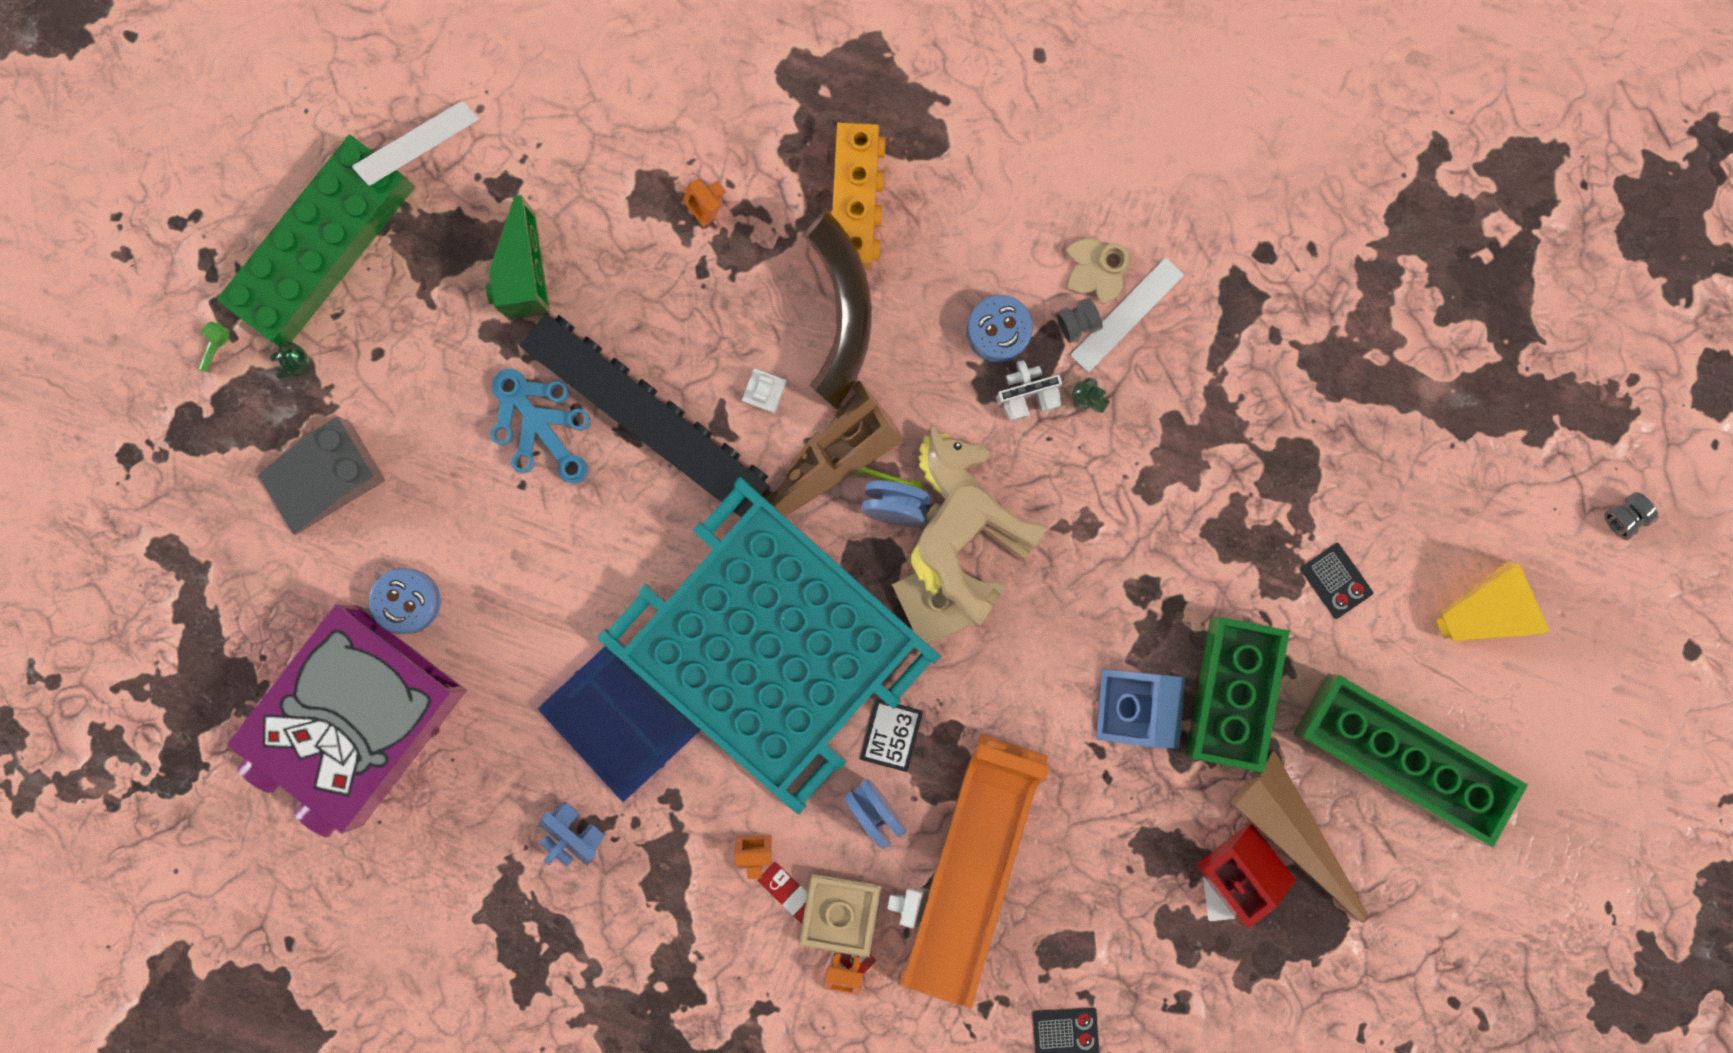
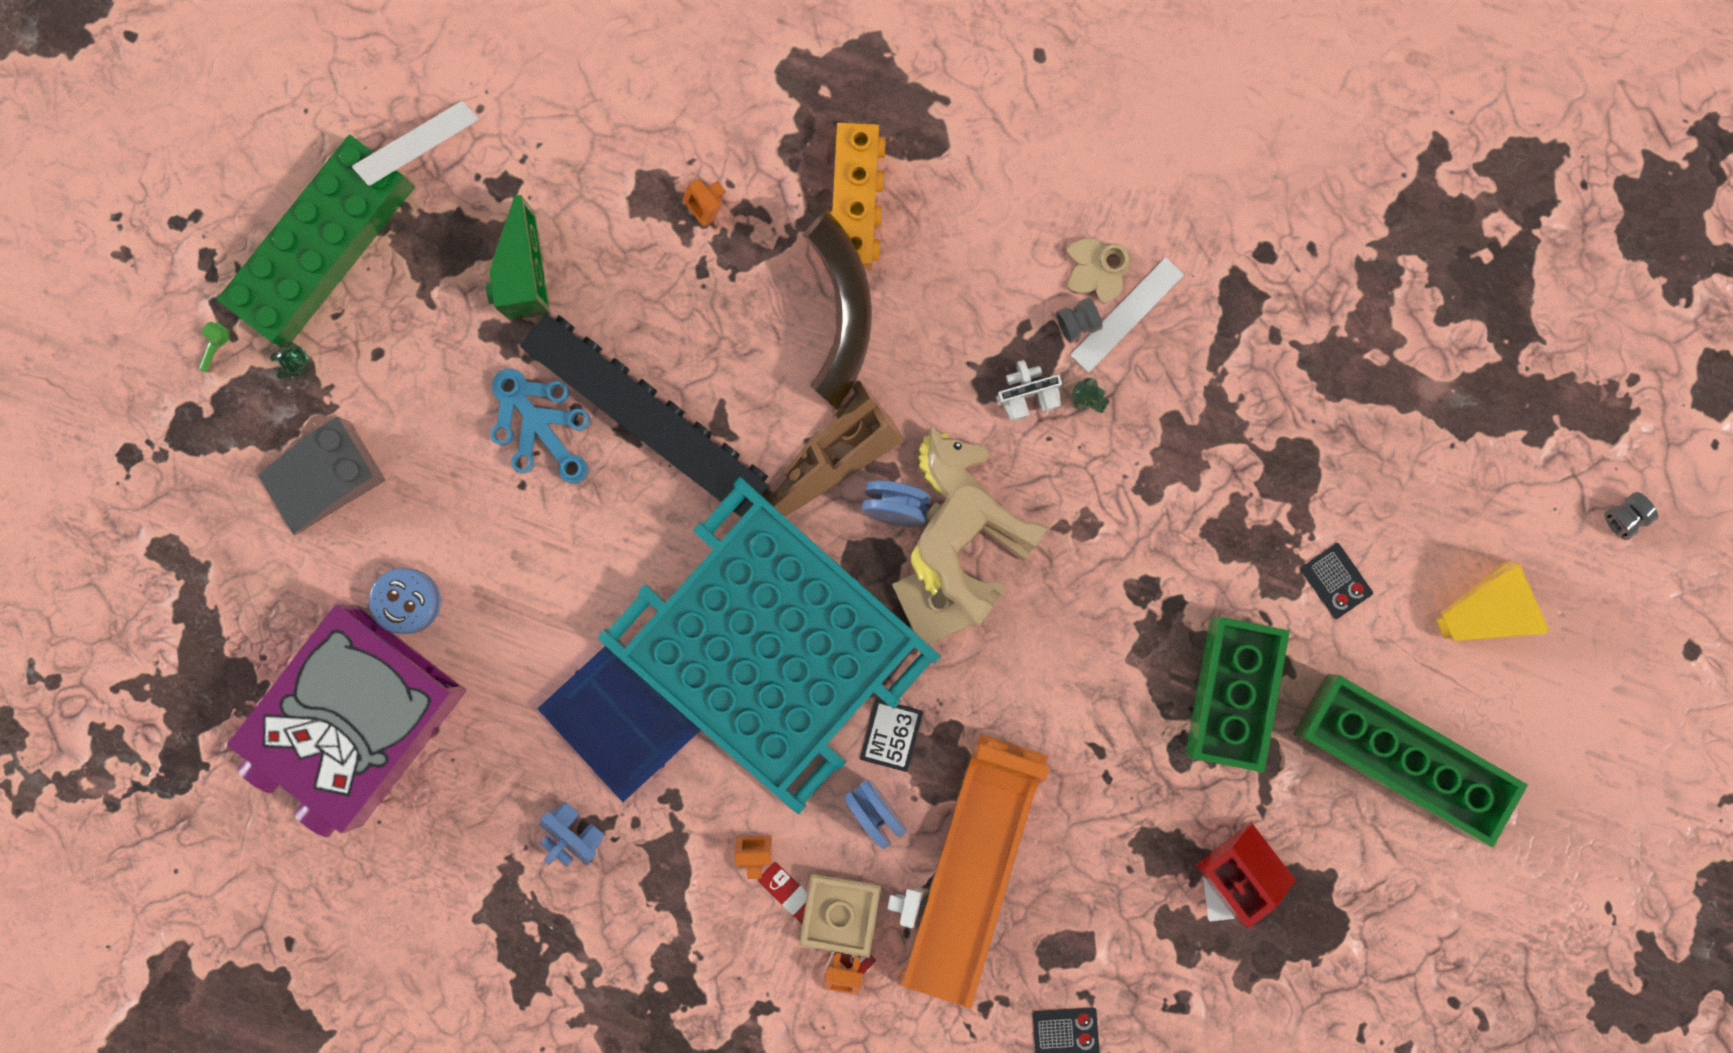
(764, 391): white tile -> none
(885, 477): lime hinge -> none
(999, 328): medium blue head -> none
(1140, 709): medium blue slope -> none
(1280, 813): medium nougat wedge -> none

